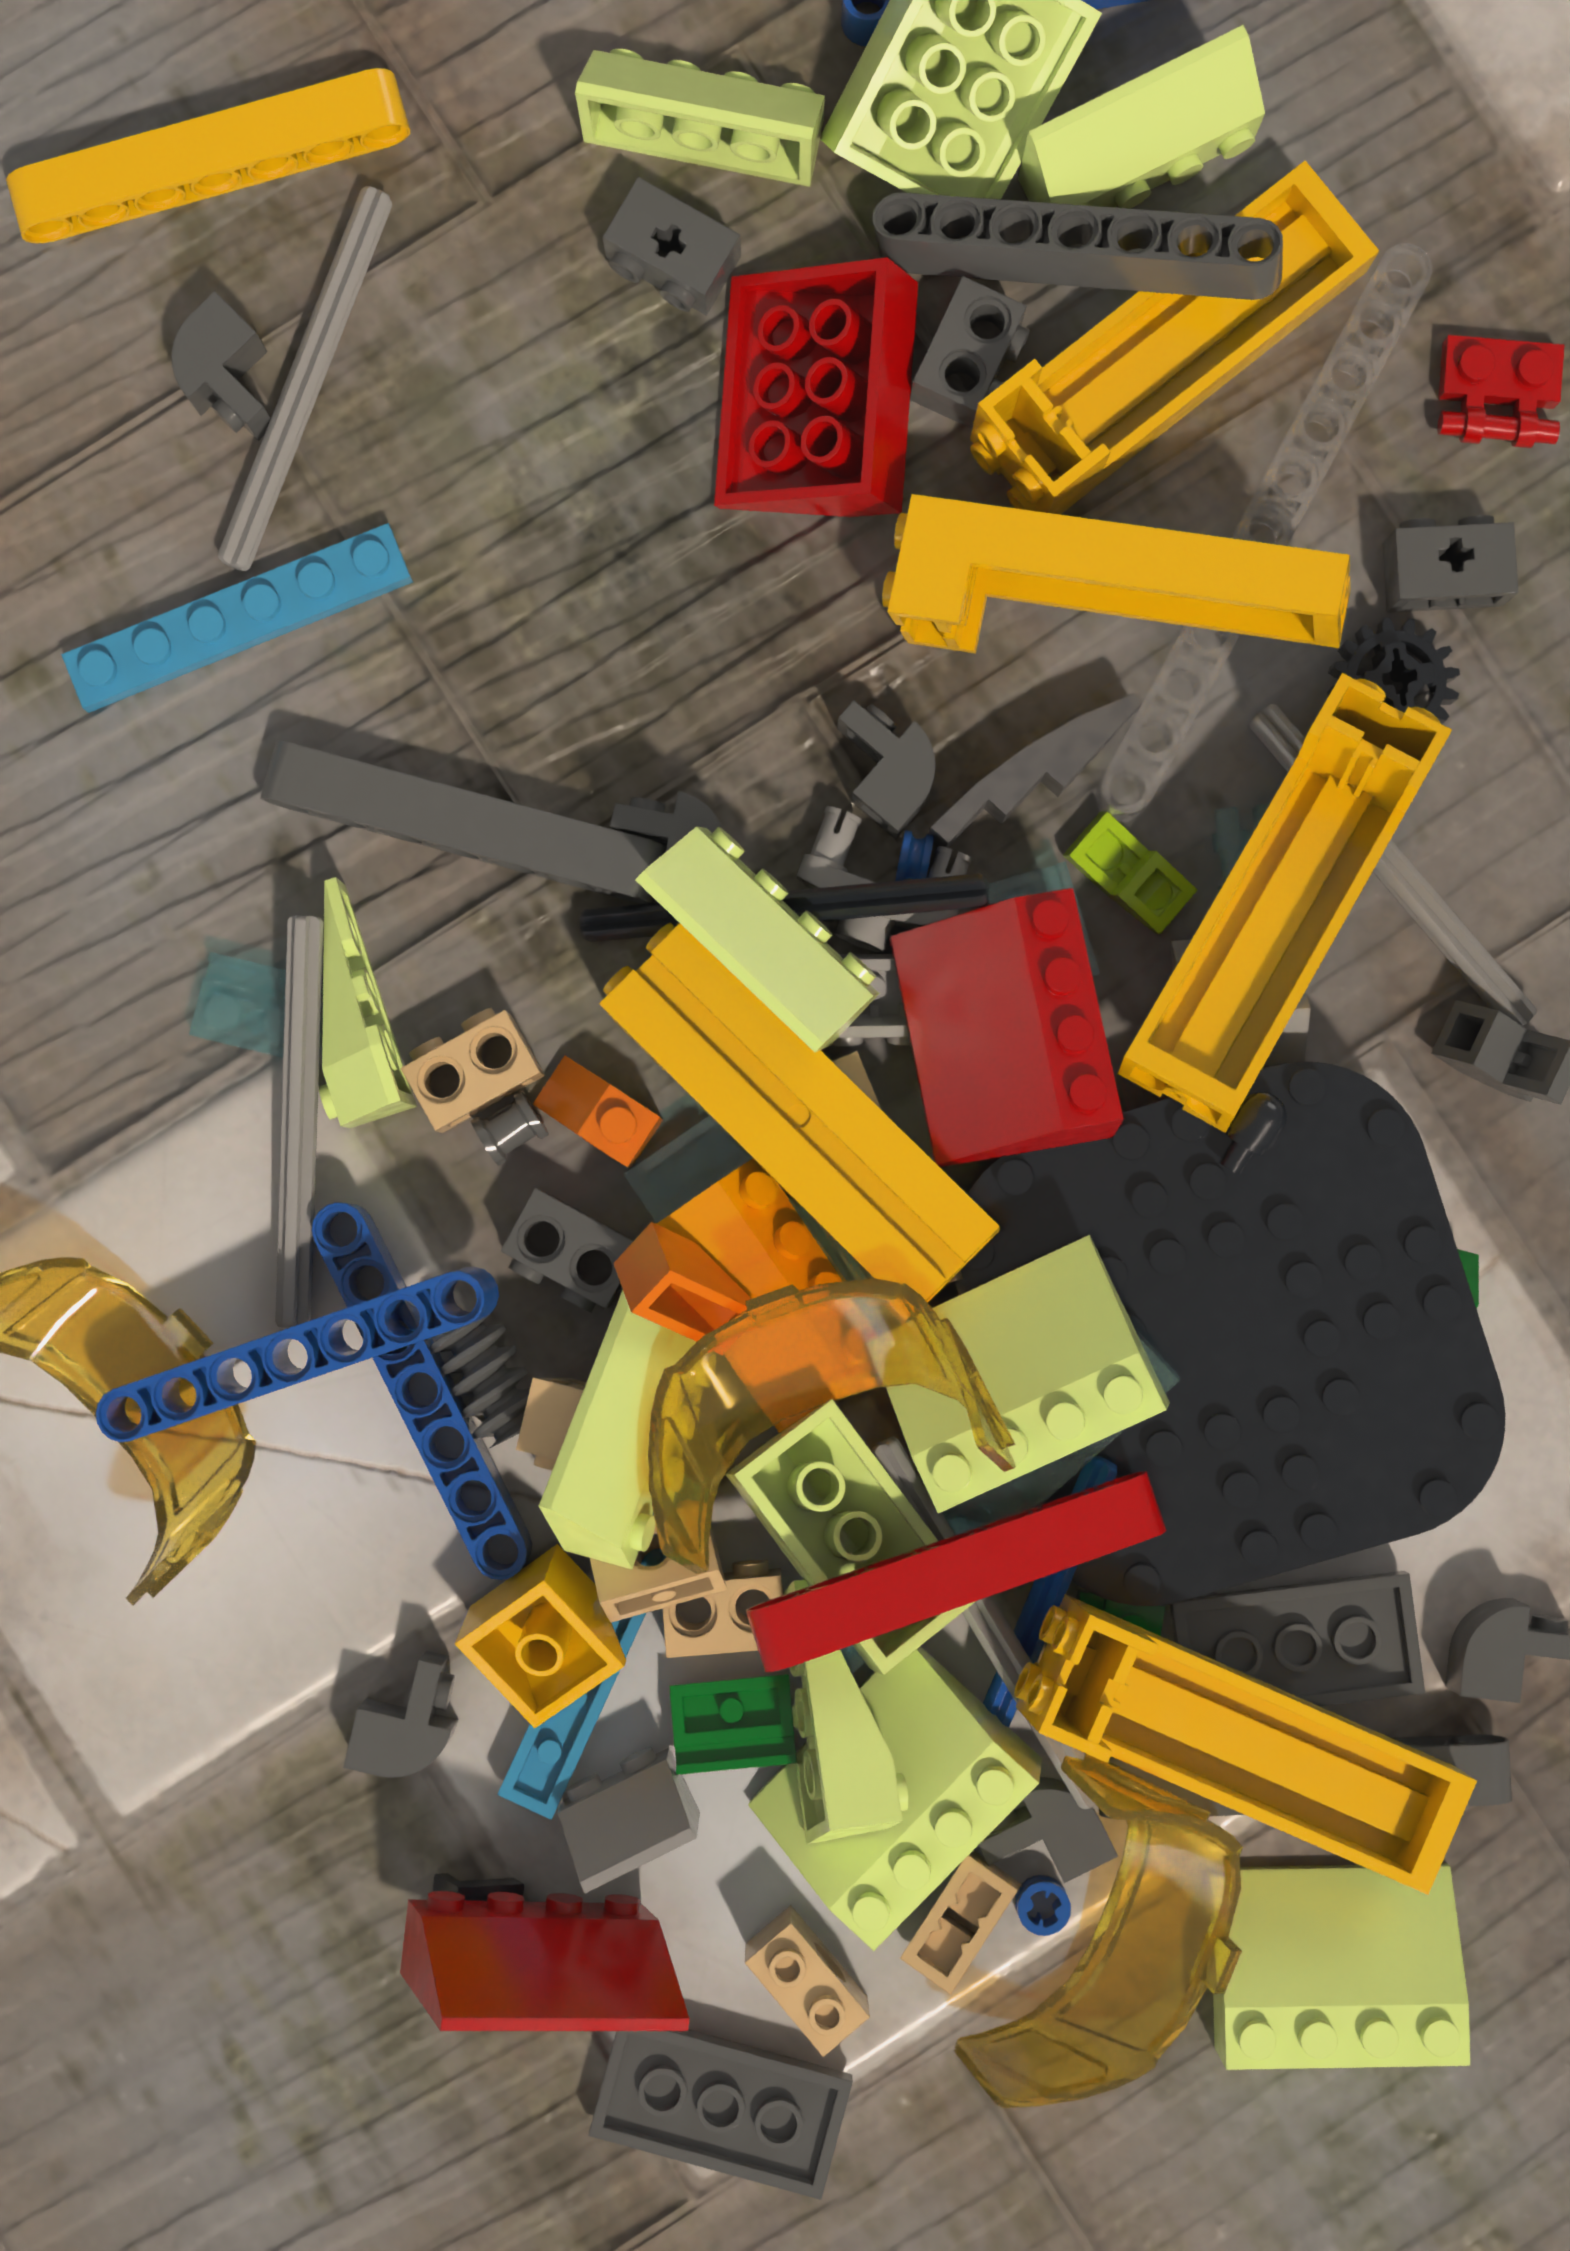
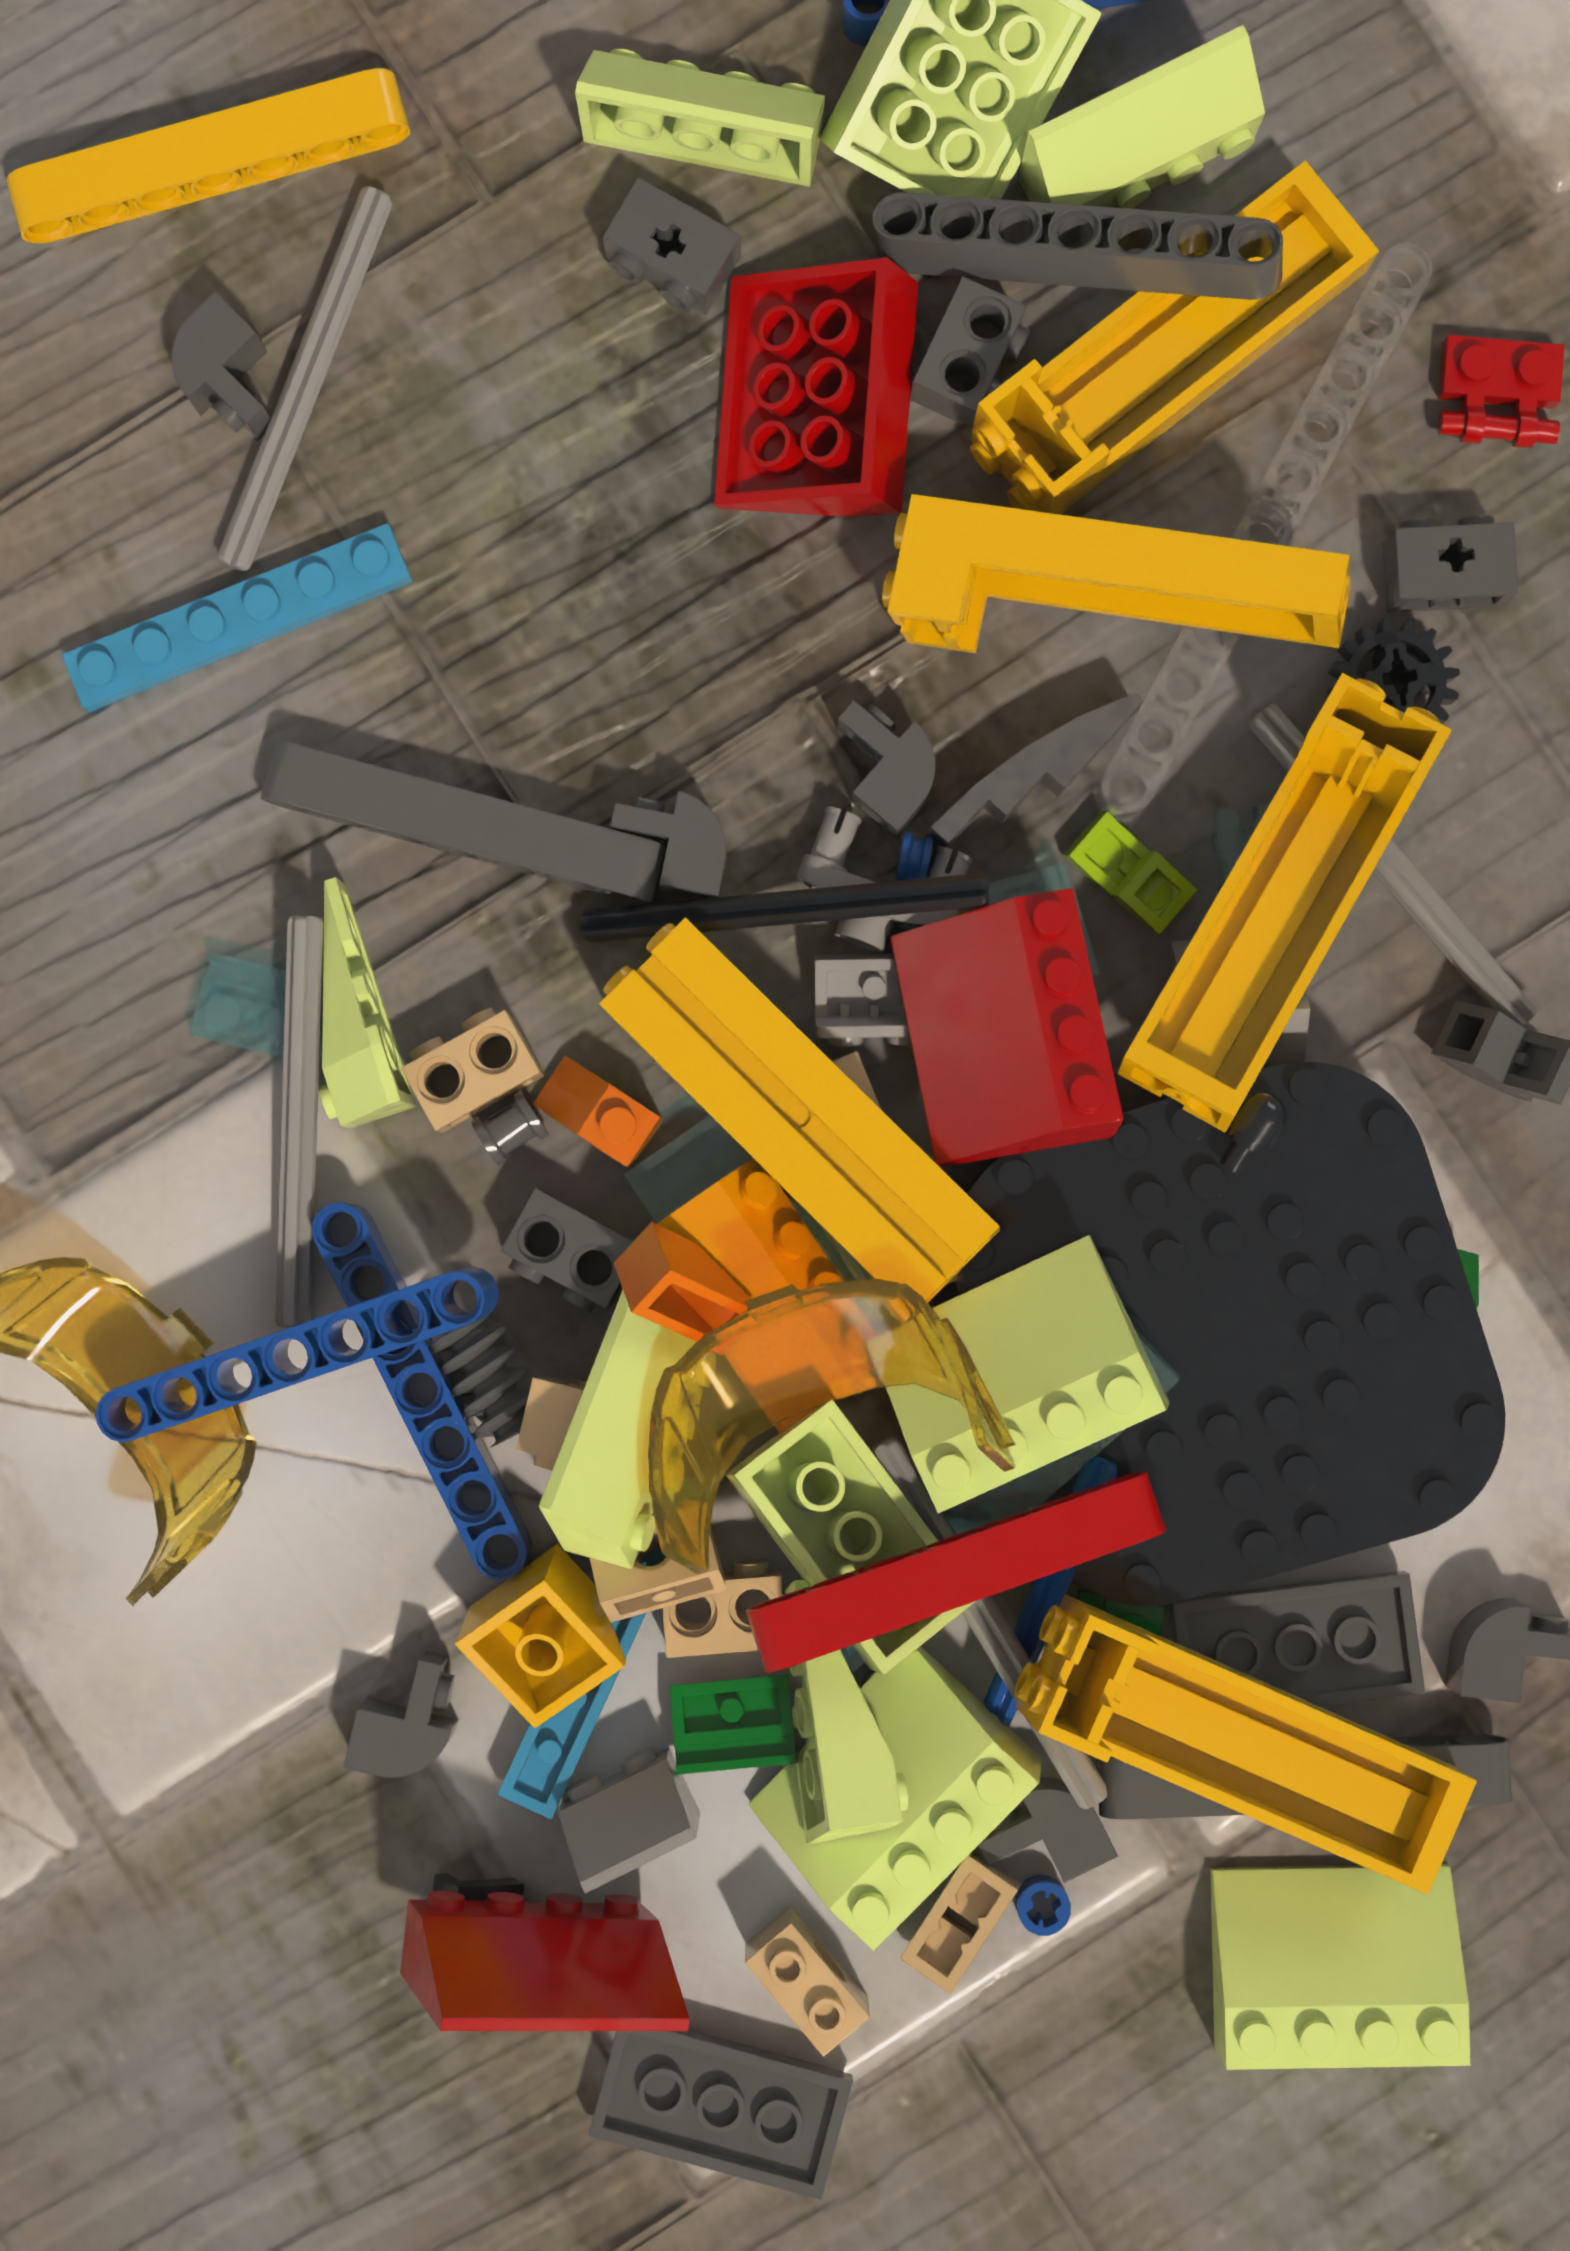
(760, 936): yellowish green slope -> none
(1146, 1961): clear yellow piece -> none

